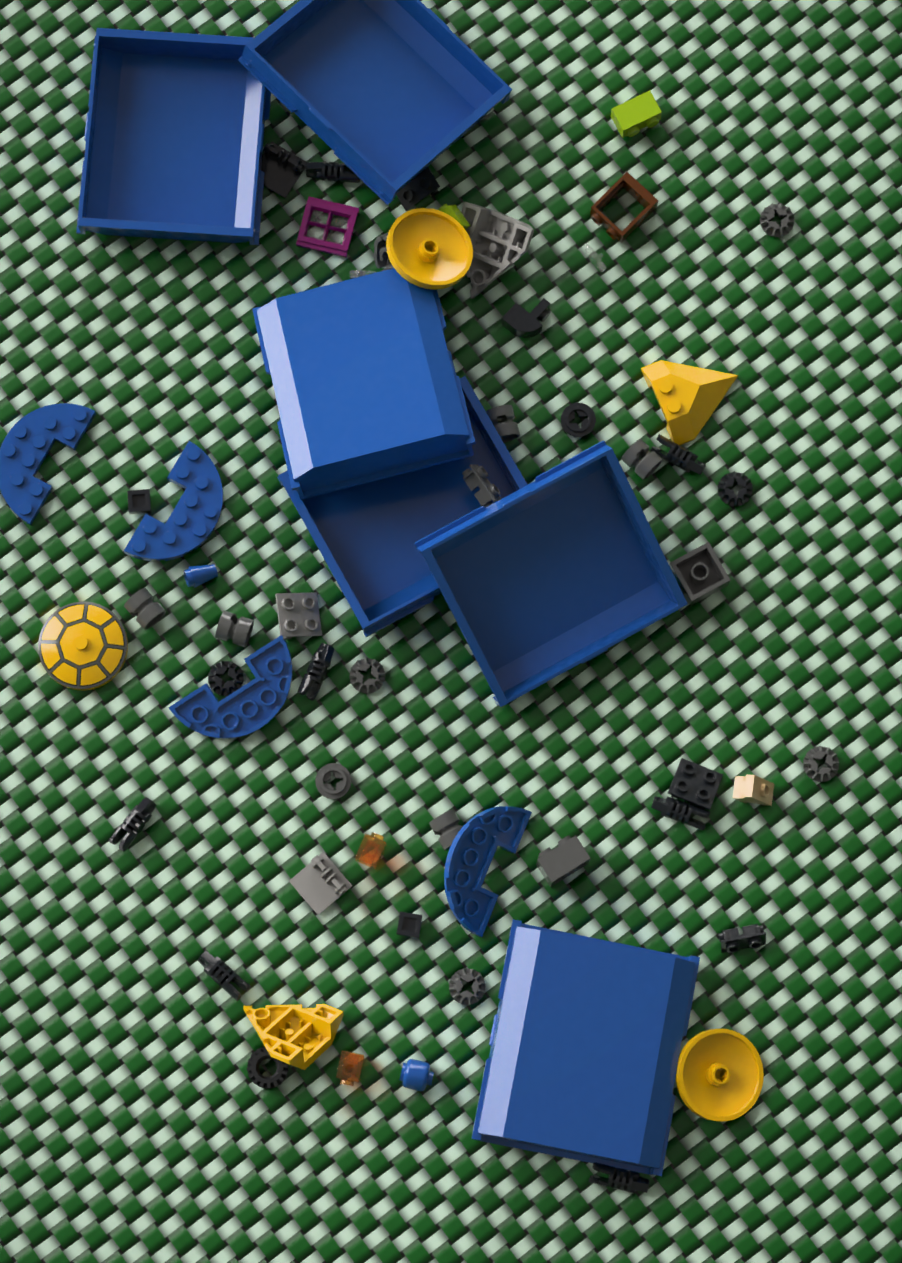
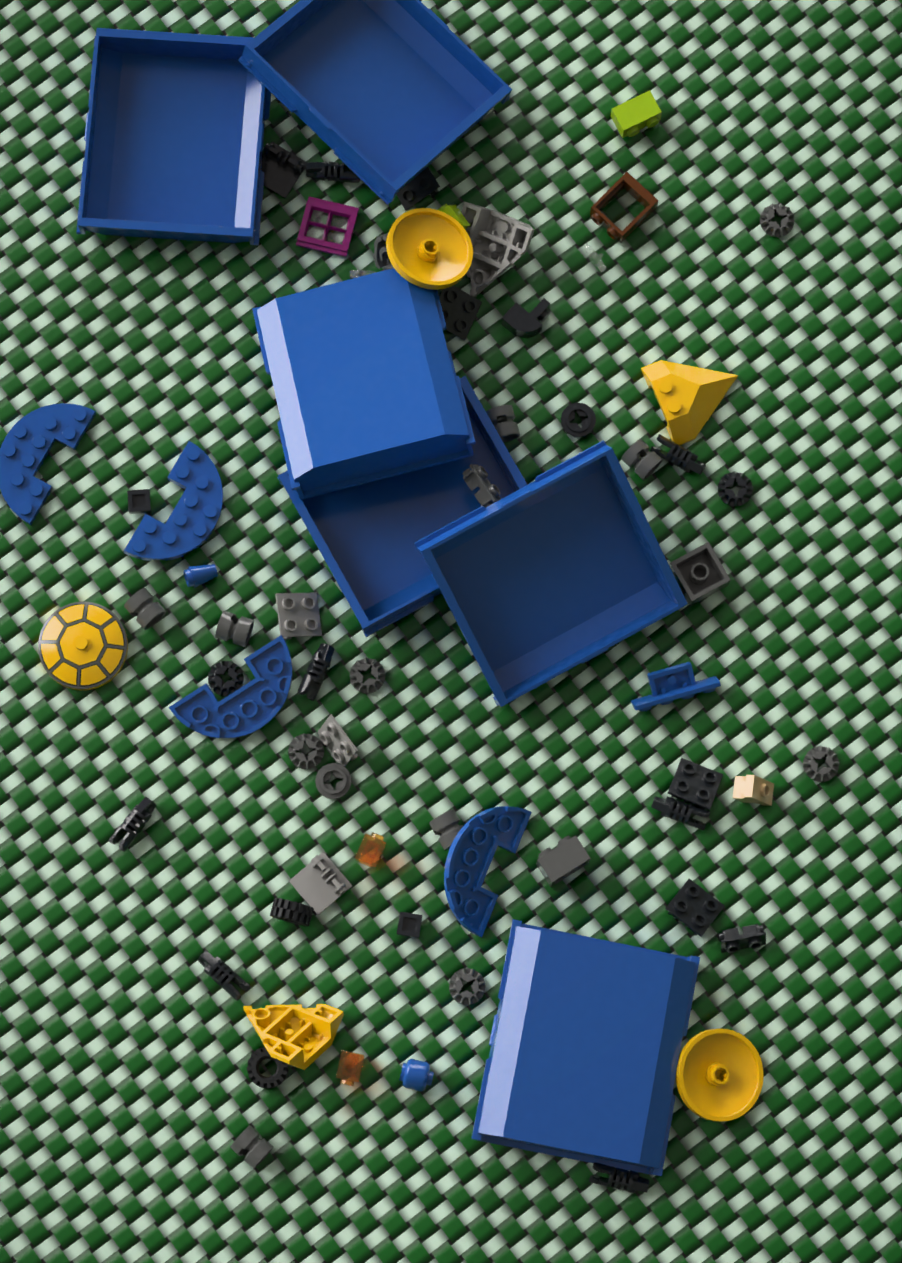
(251, 1147): none -> dark grey wheel
(291, 911): none -> black tyre
(314, 757): none -> dark grey gear
(337, 741): none -> light grey hinge
(458, 310): none -> black hinge
(673, 684): none -> blue bracket
(694, 907): none -> black hinge

